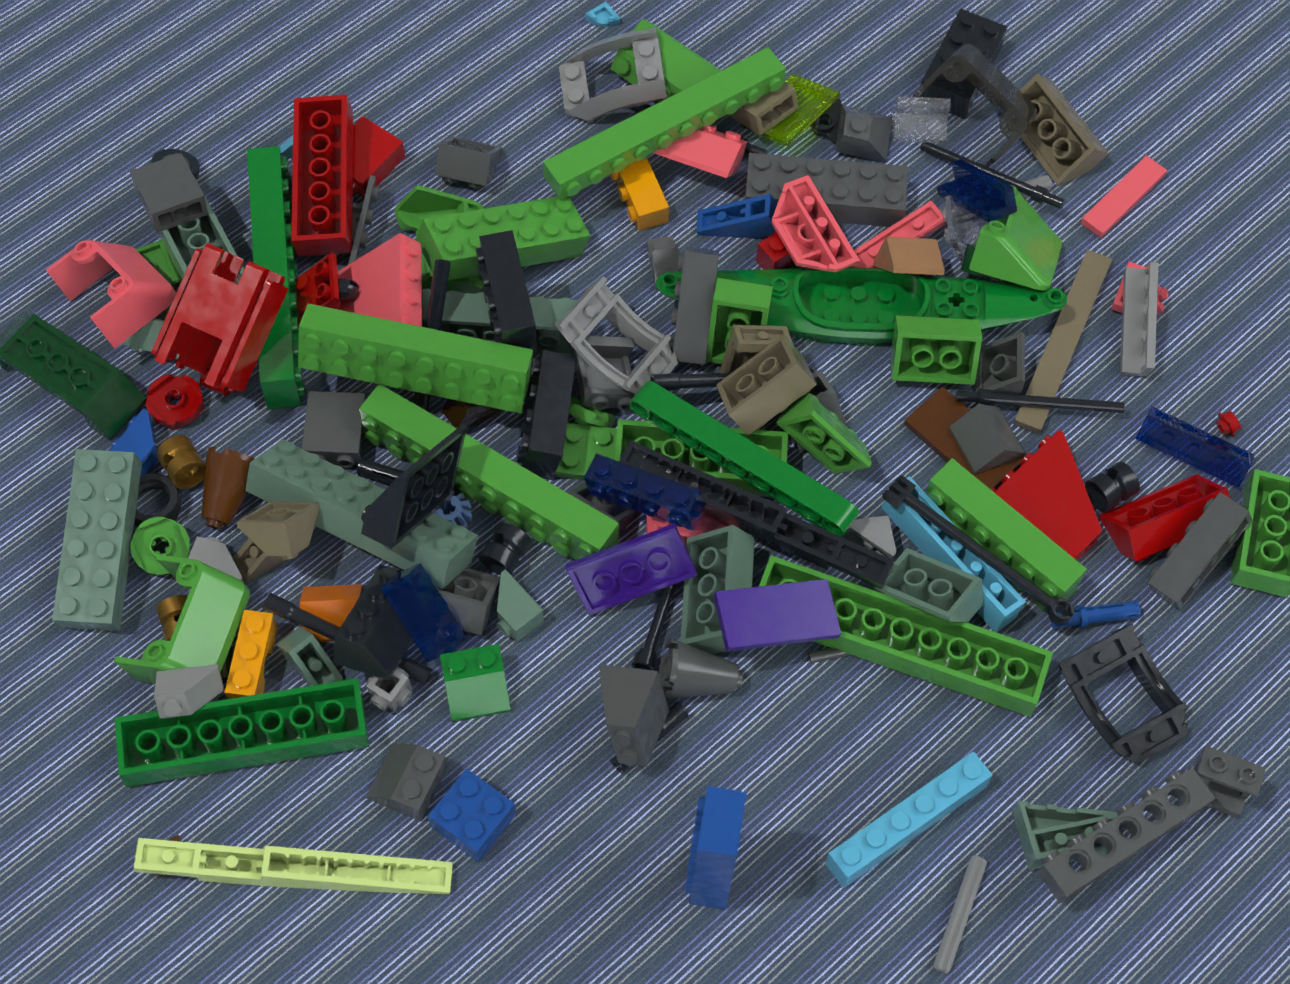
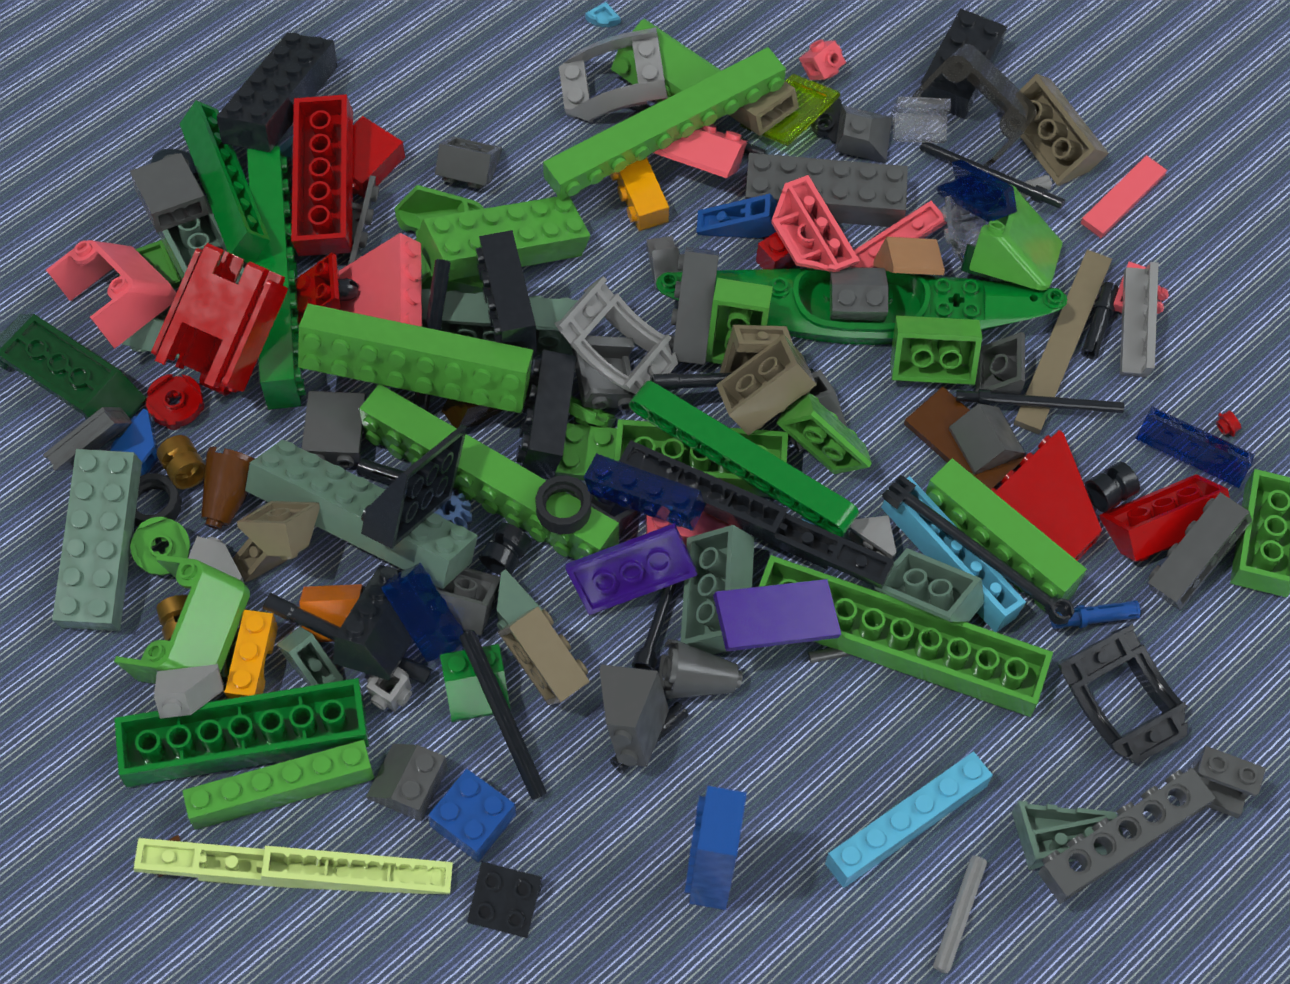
(89, 436): none -> dark grey piece
(224, 184): none -> green brick
(265, 102): none -> black brick
(278, 785): none -> bright green brick
(502, 714): none -> black axle
(504, 899): none -> black hinge
(544, 655): none -> dark tan brick
(563, 484): none -> black tyre
(822, 60): none -> coral brick
(859, 295): none -> dark grey slope
(1102, 312): none -> black pin

